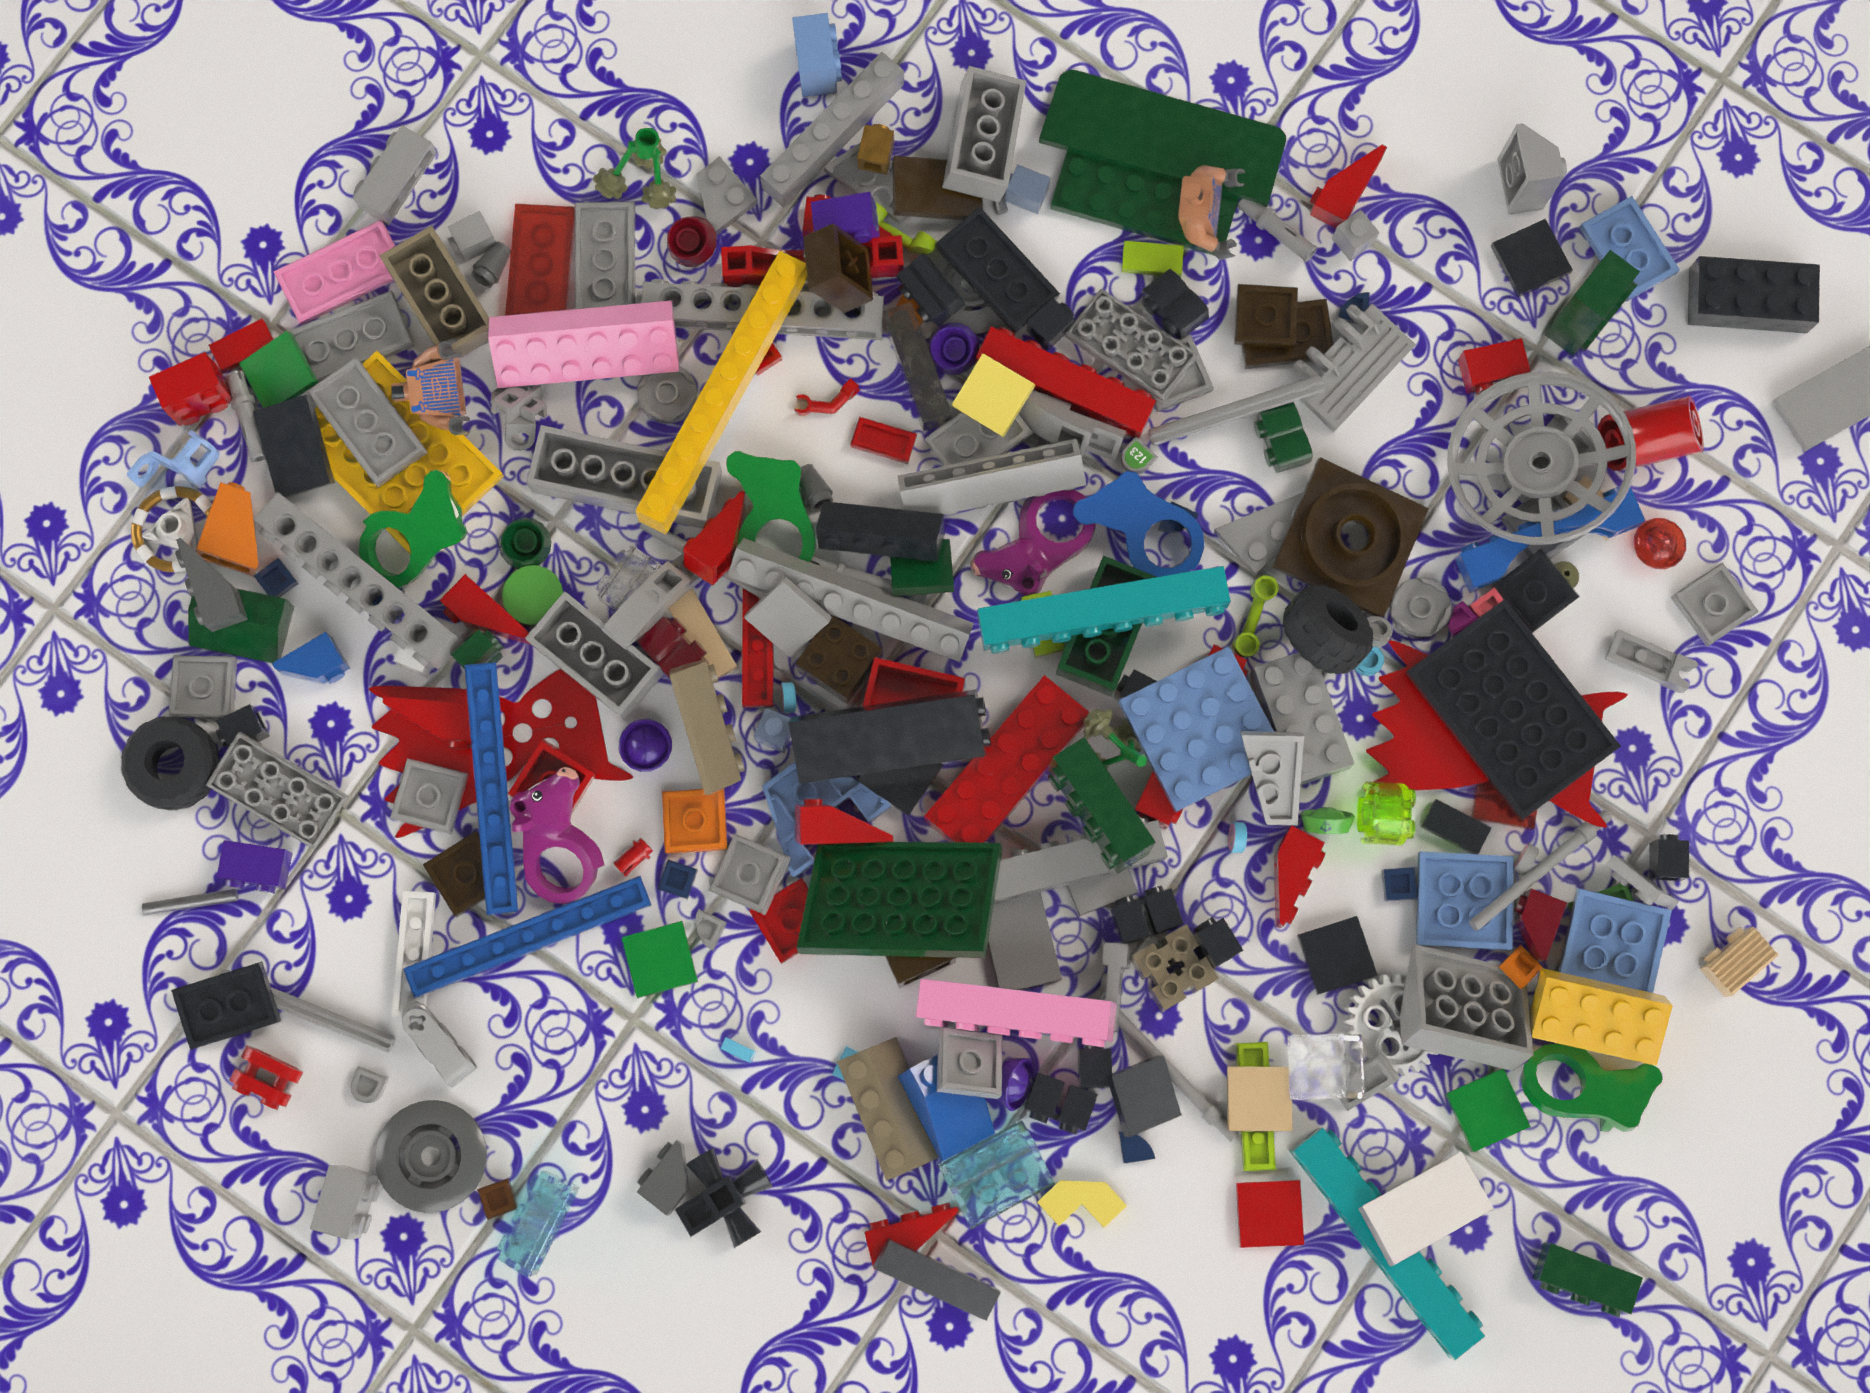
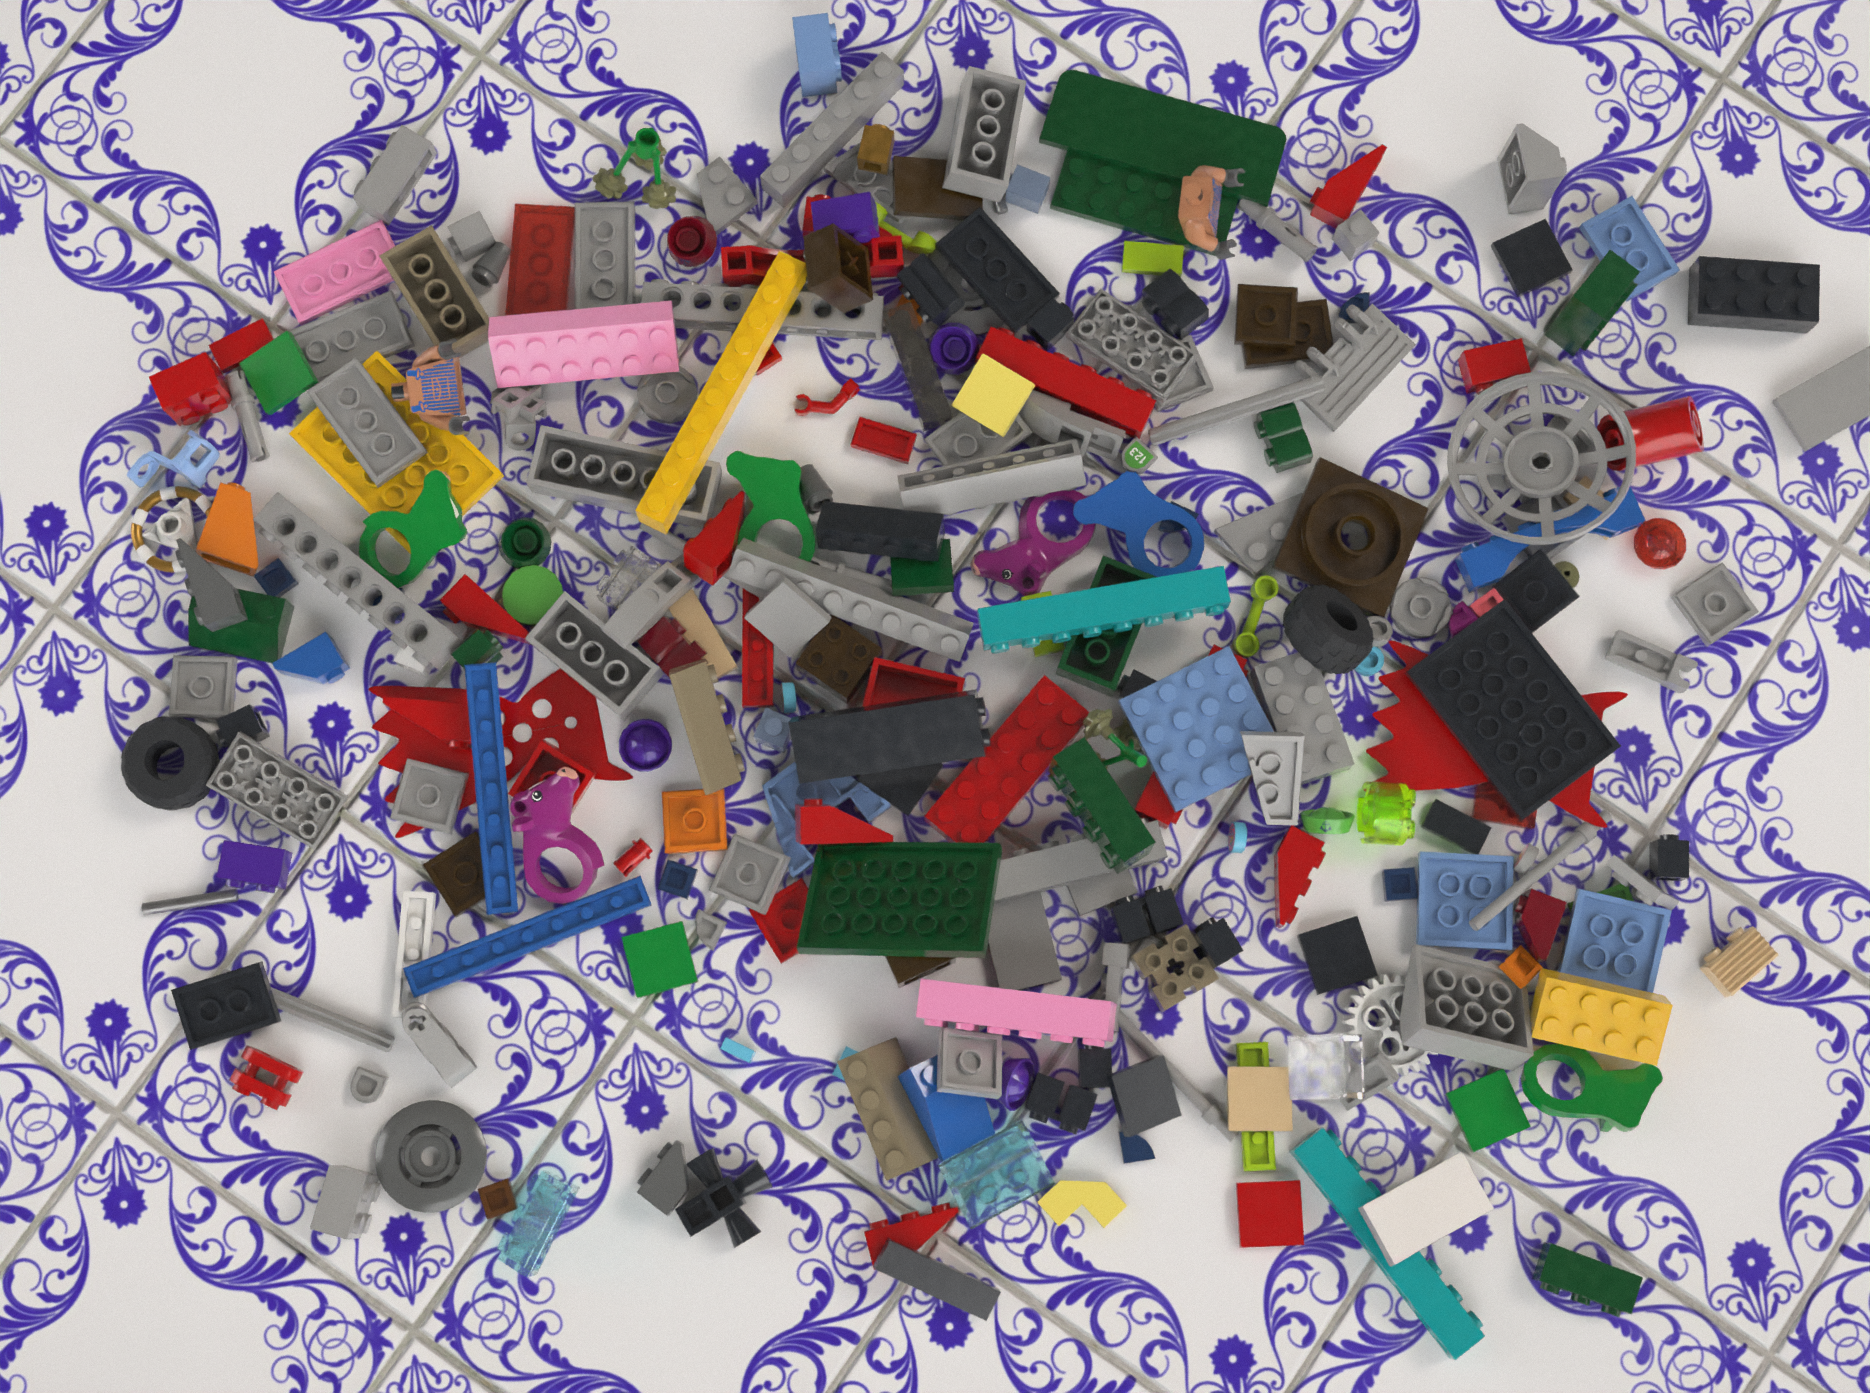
(294, 446): black tile -> none

